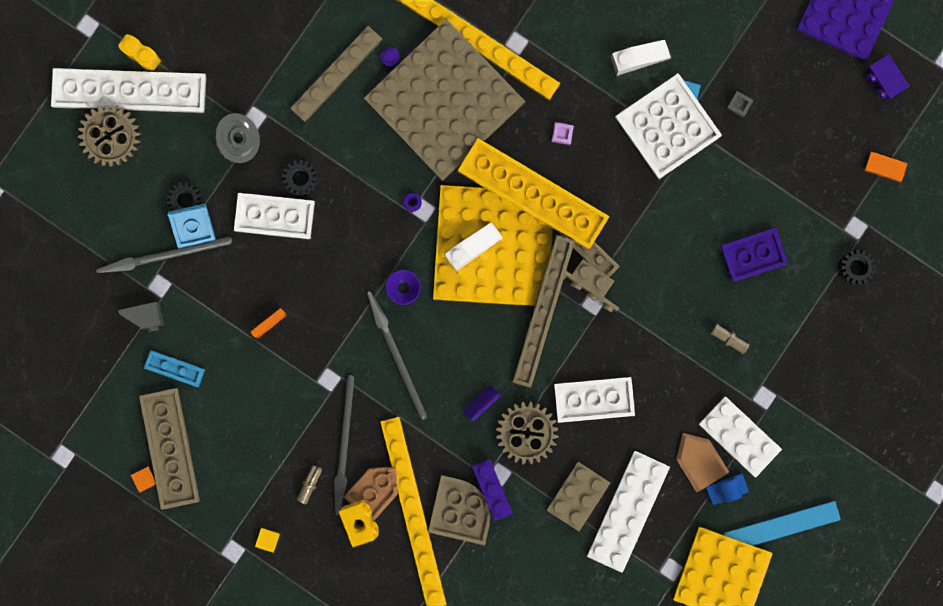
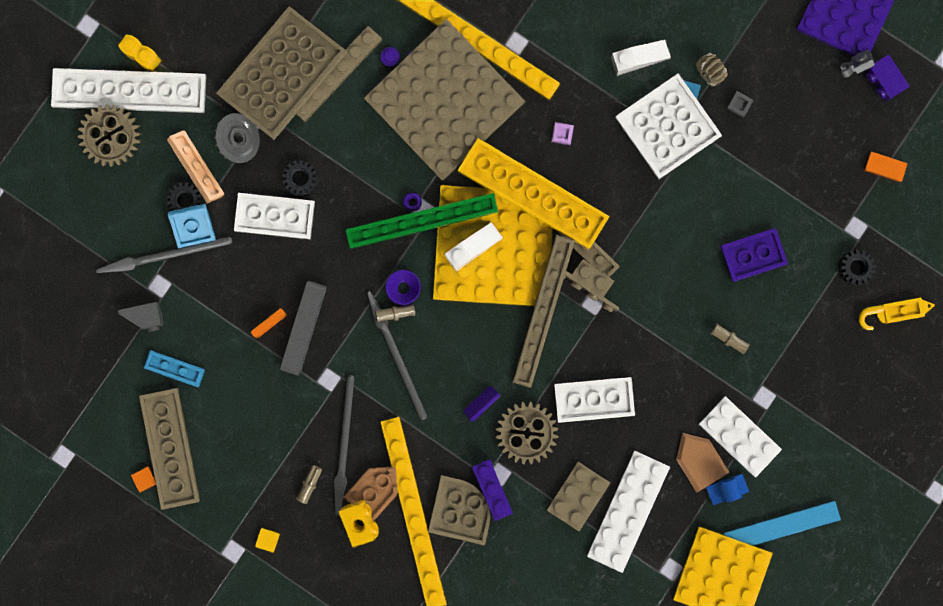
(195, 166): none -> light nougat plate
(281, 73): none -> dark tan plate
(303, 328): none -> dark grey beam
(394, 313): none -> dark tan pin
(422, 220): none -> green plate
(711, 69): none -> dark tan gear
(859, 63): none -> dark grey plate
(896, 311): none -> yellow plate

